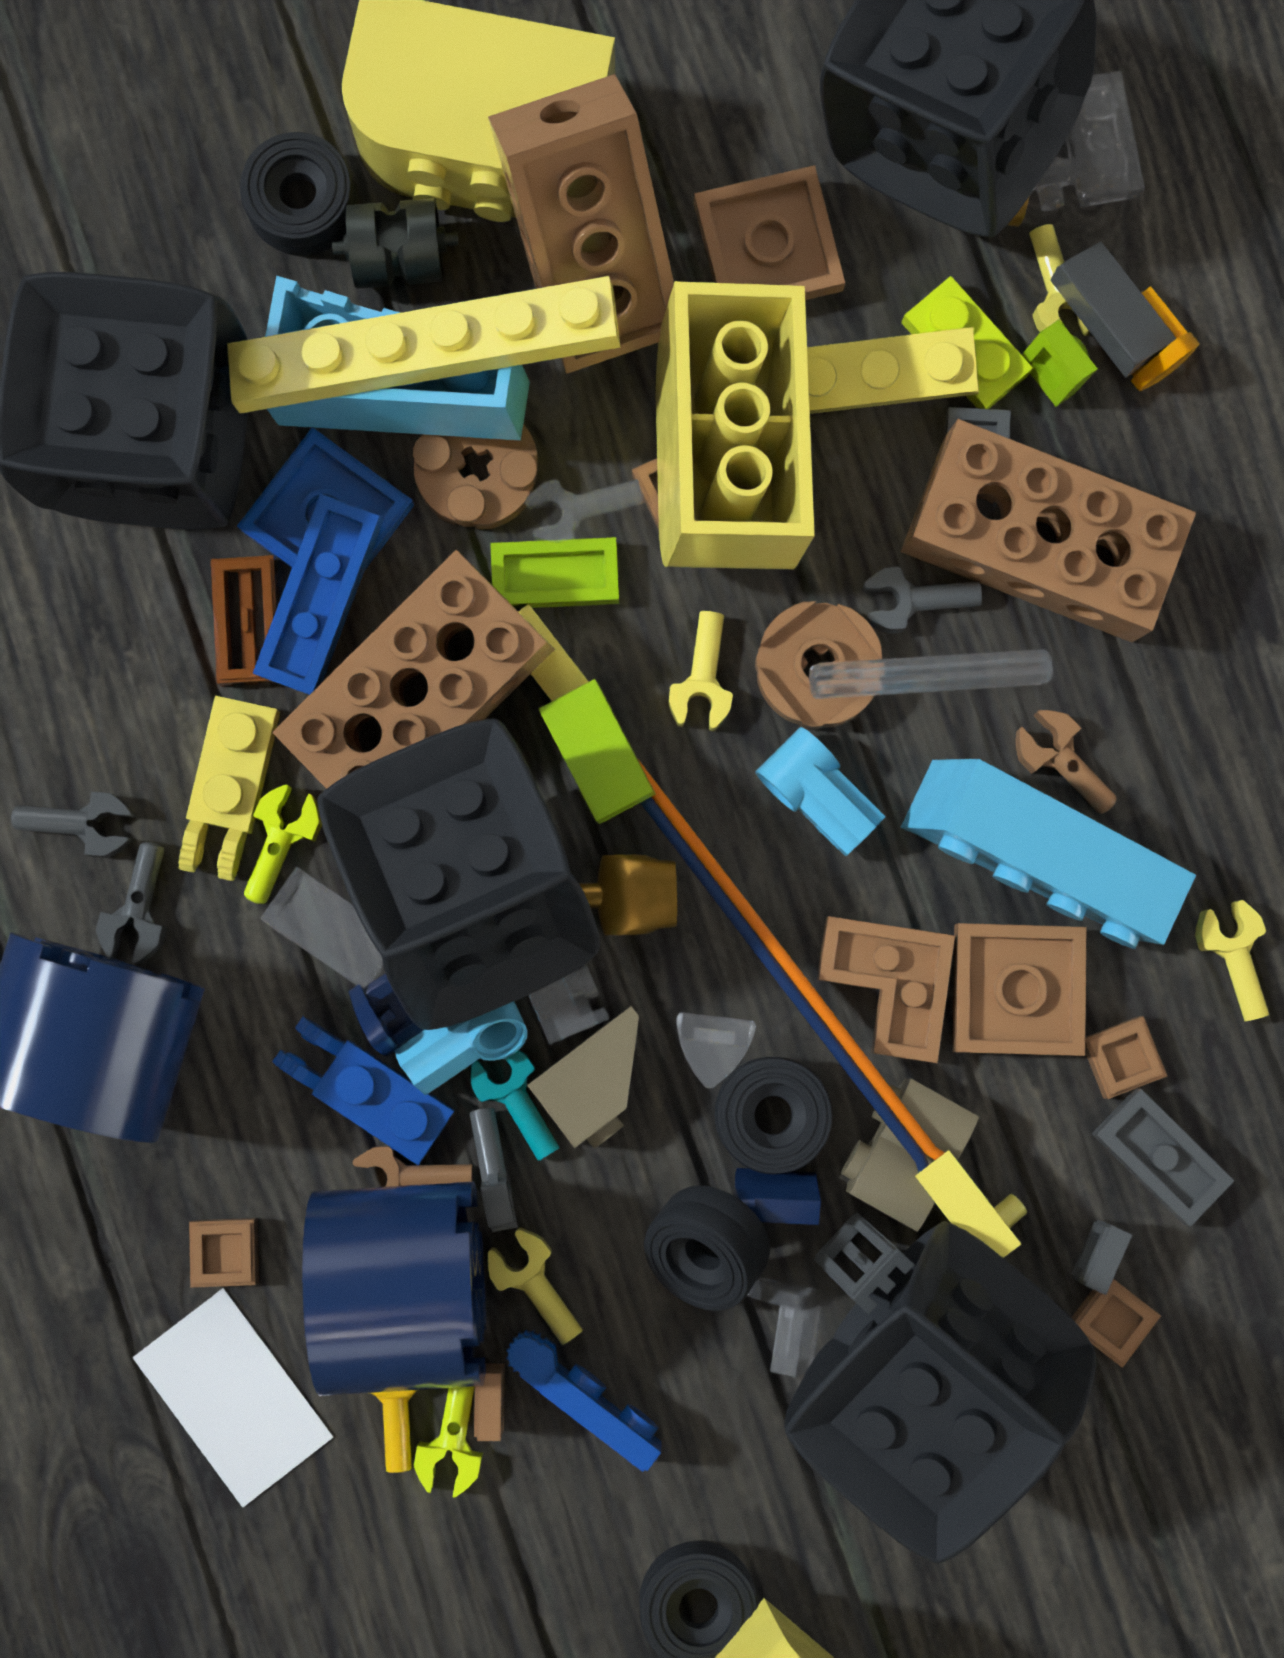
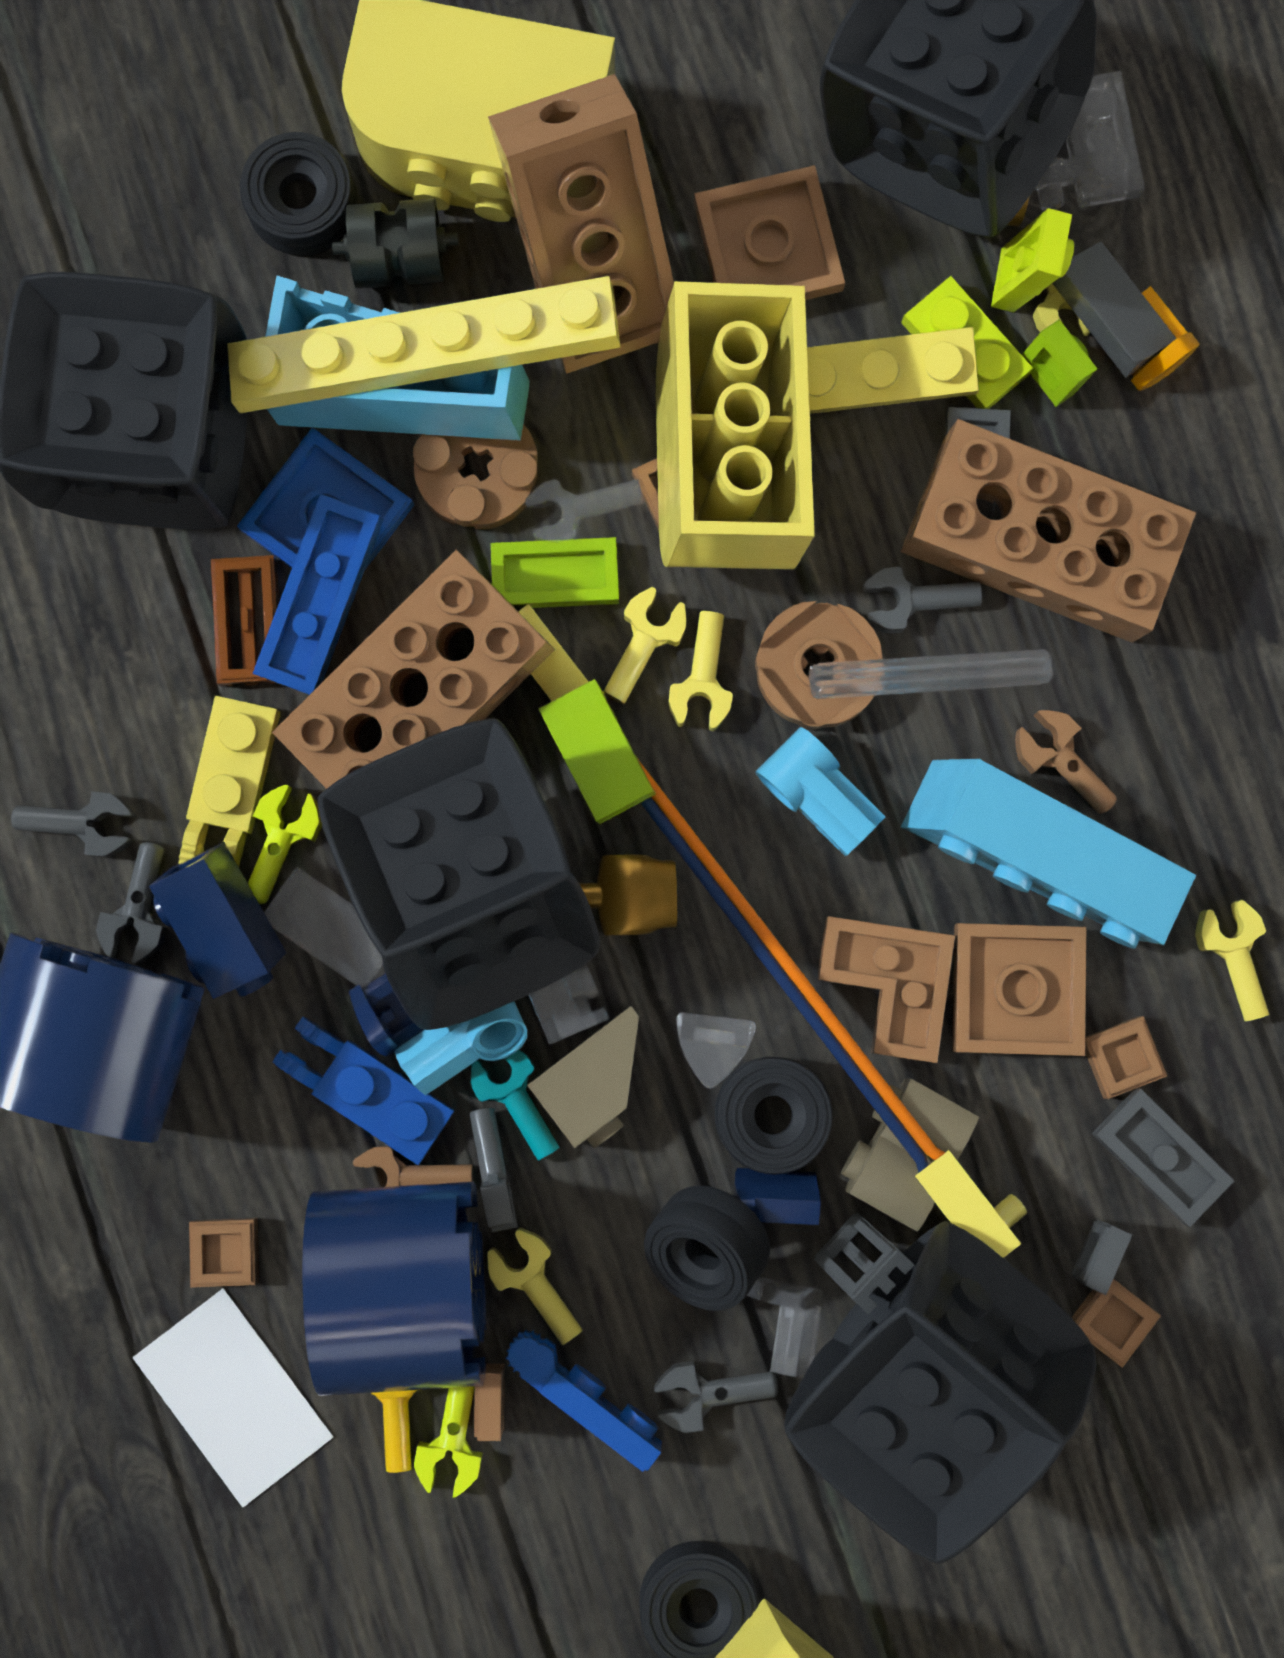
(218, 923): none -> dark blue brick
(644, 641): none -> light yellow bar
(710, 1393): none -> dark grey bar
(1033, 260): none -> neon yellow plate

